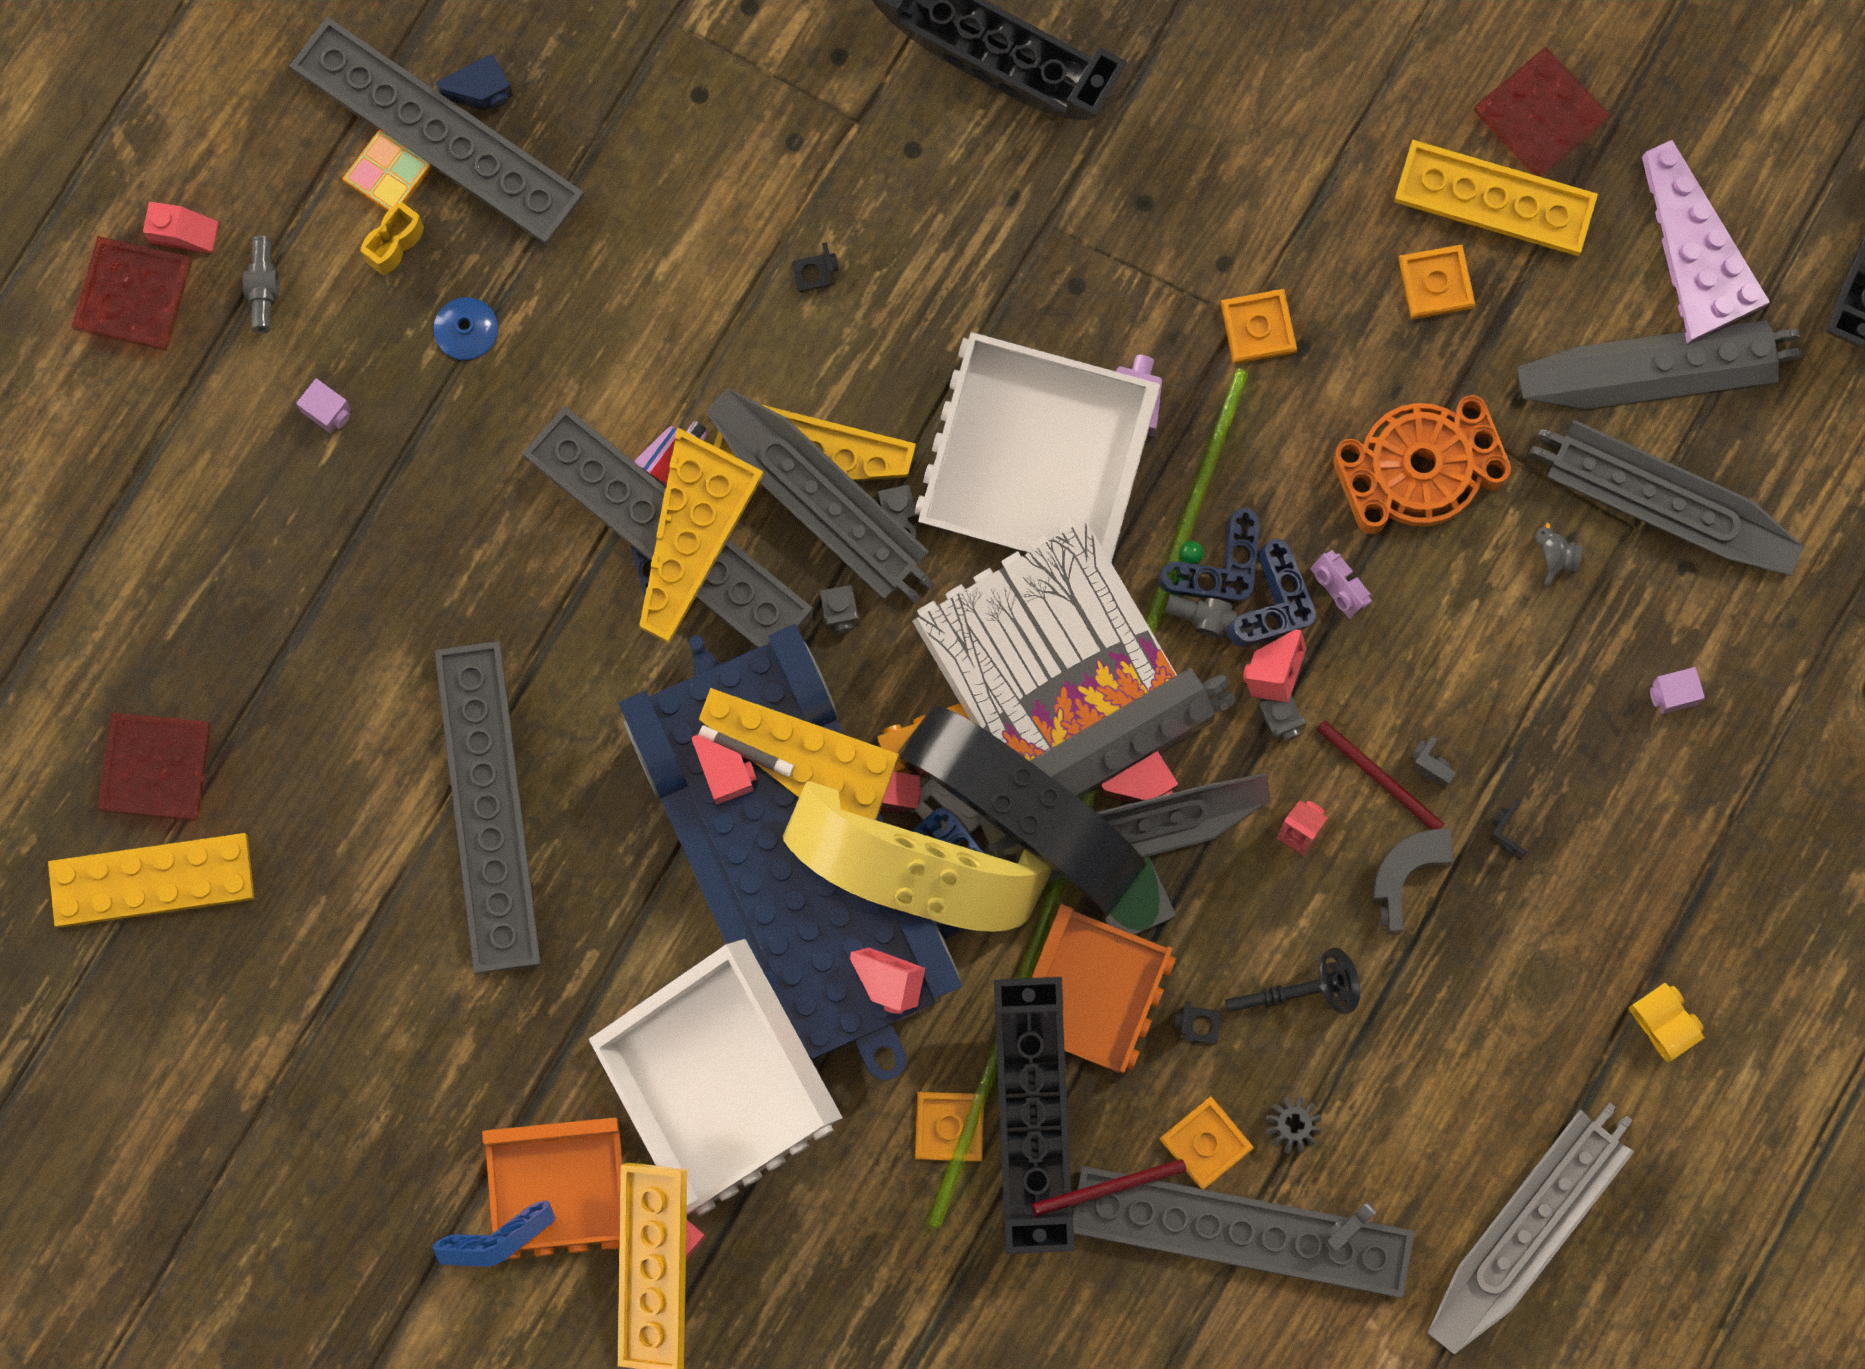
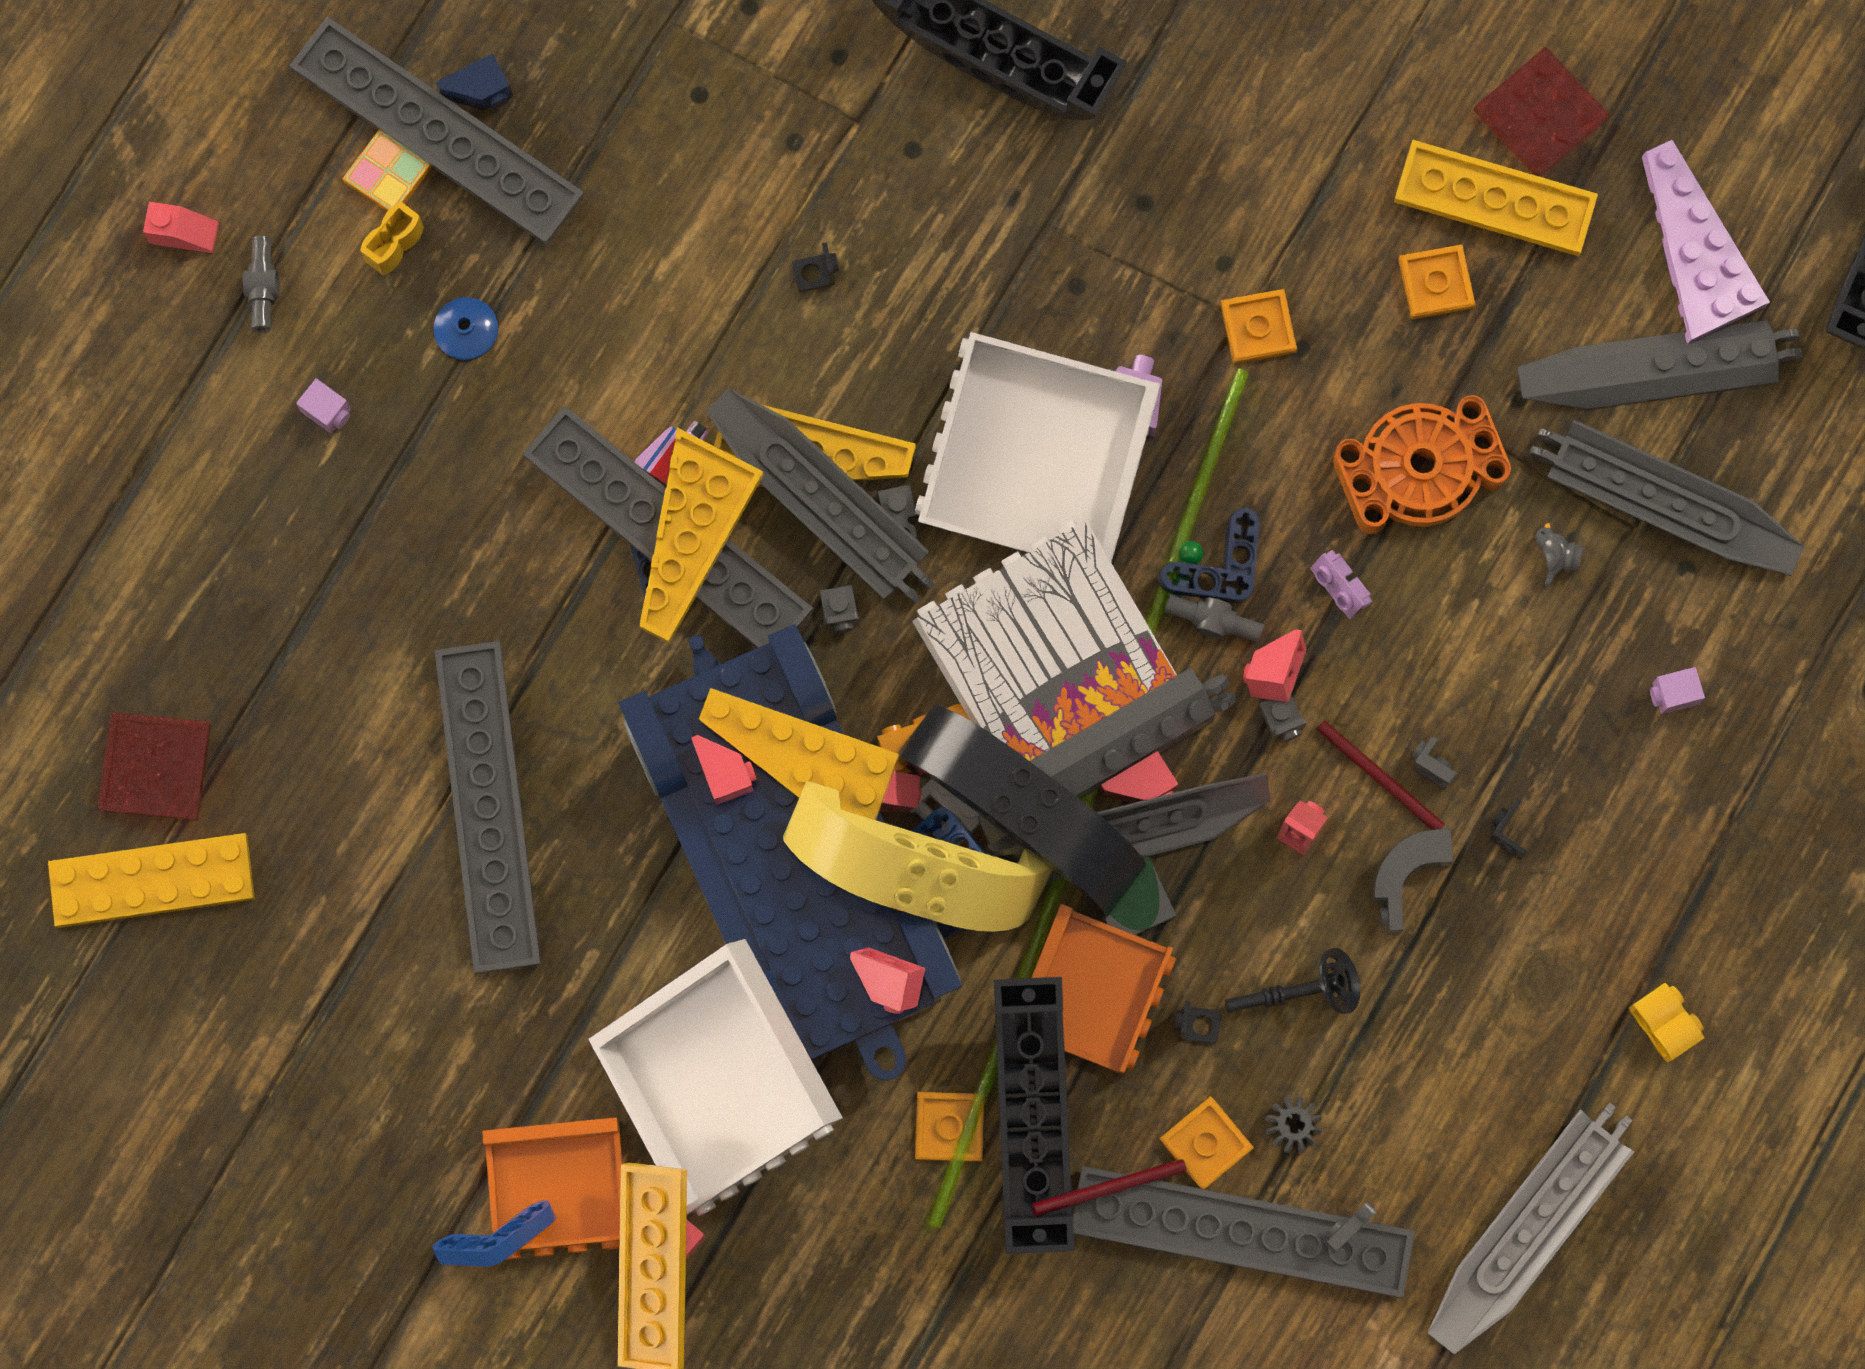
(132, 293): clear red plate -> none
(748, 751): dark grey bar -> none
(1283, 610): dark blue beam -> none

